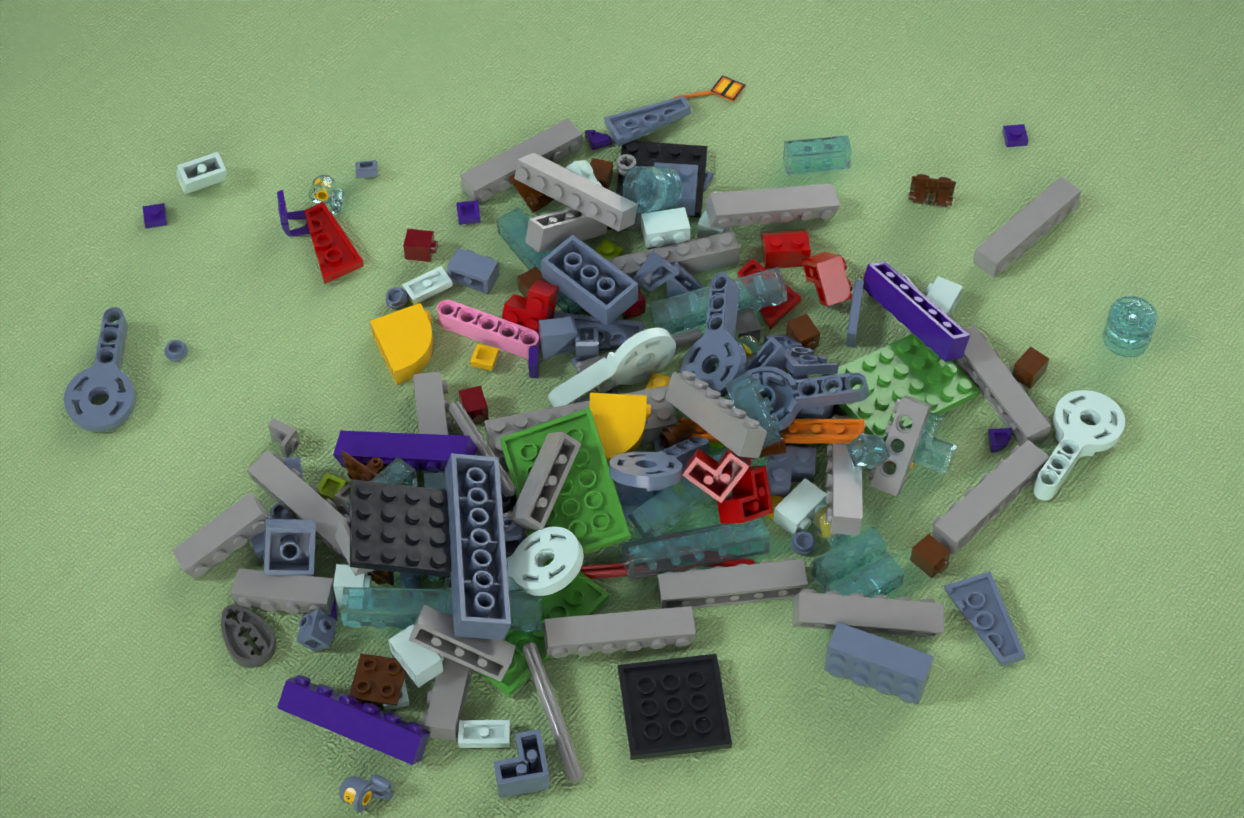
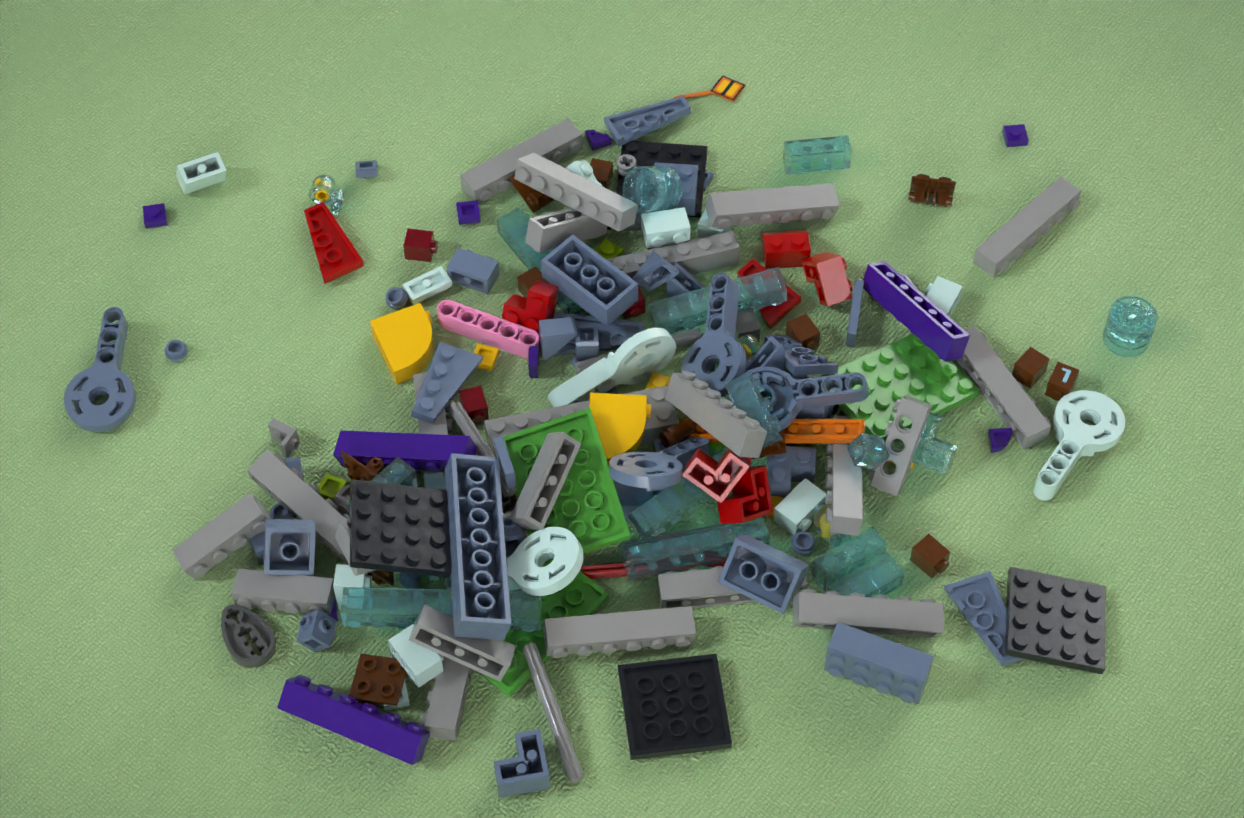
(284, 216): dark purple piece -> none
(360, 792): sand blue piece -> none
(443, 380): none -> sand blue wing
(484, 734): light aqua plate -> none
(505, 462): none -> sand blue tile
(763, 573): none -> sand blue slope
(989, 497): light grey brick -> none
(1055, 620): none -> plate
(1061, 381): none -> reddish brown brick

